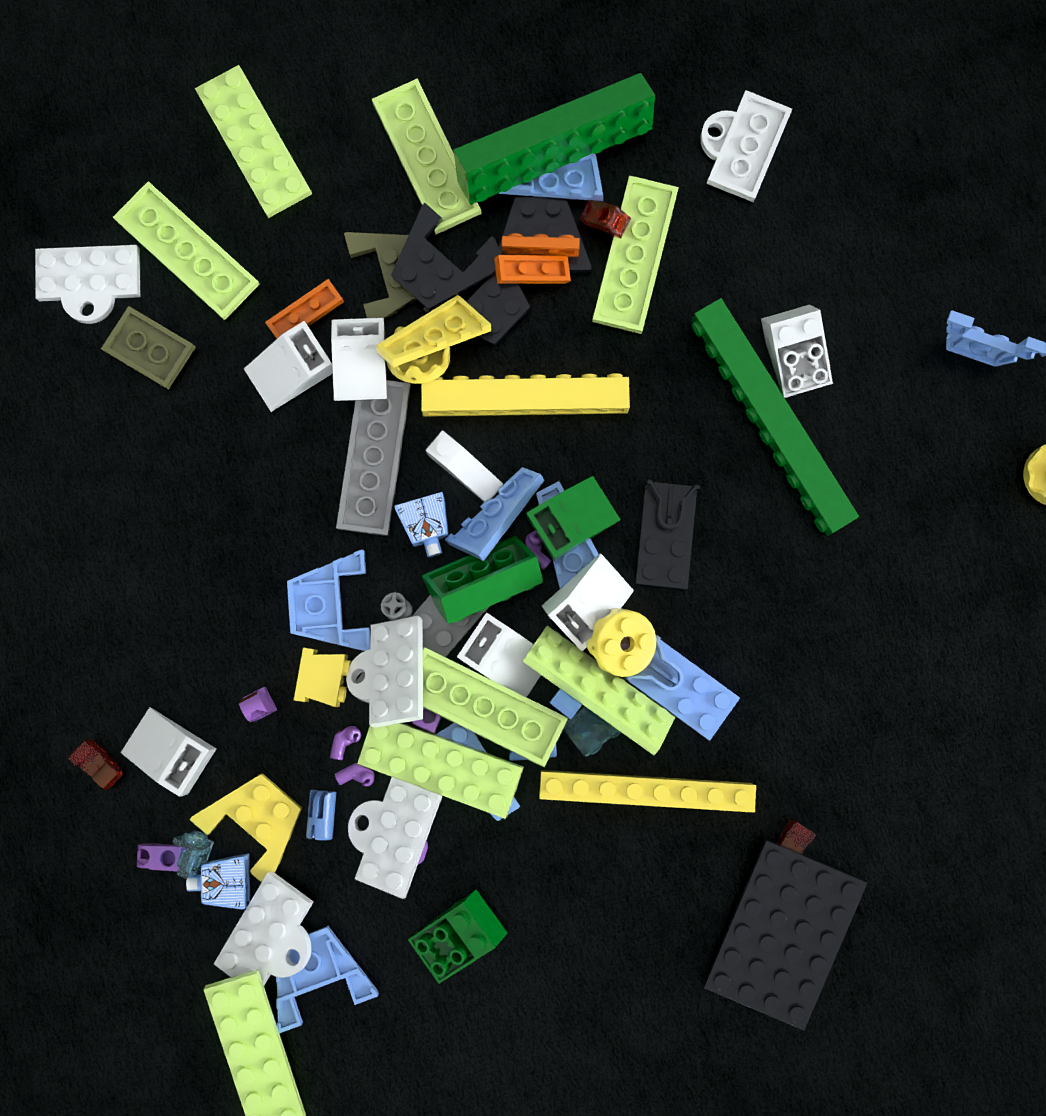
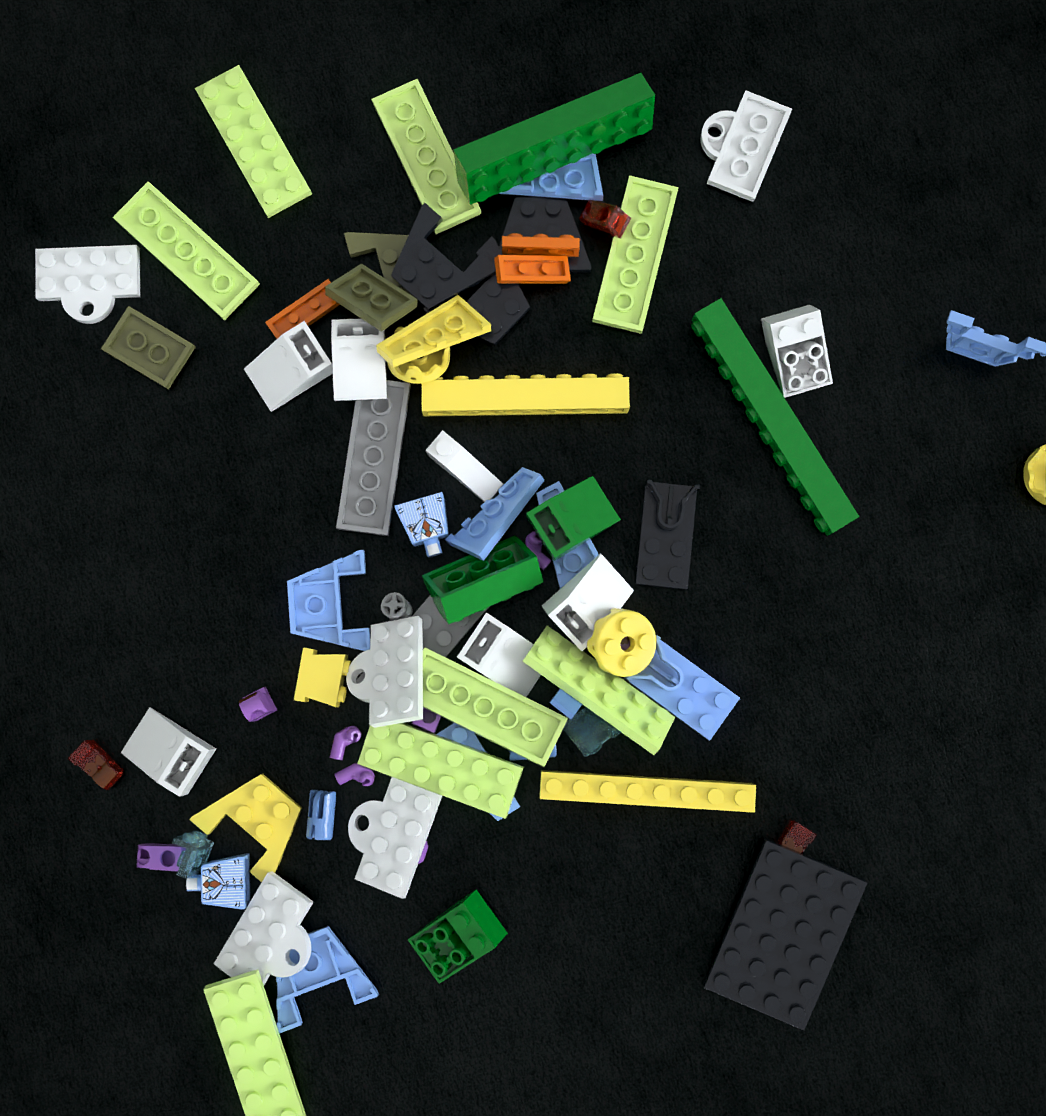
(371, 297): none -> olive plate

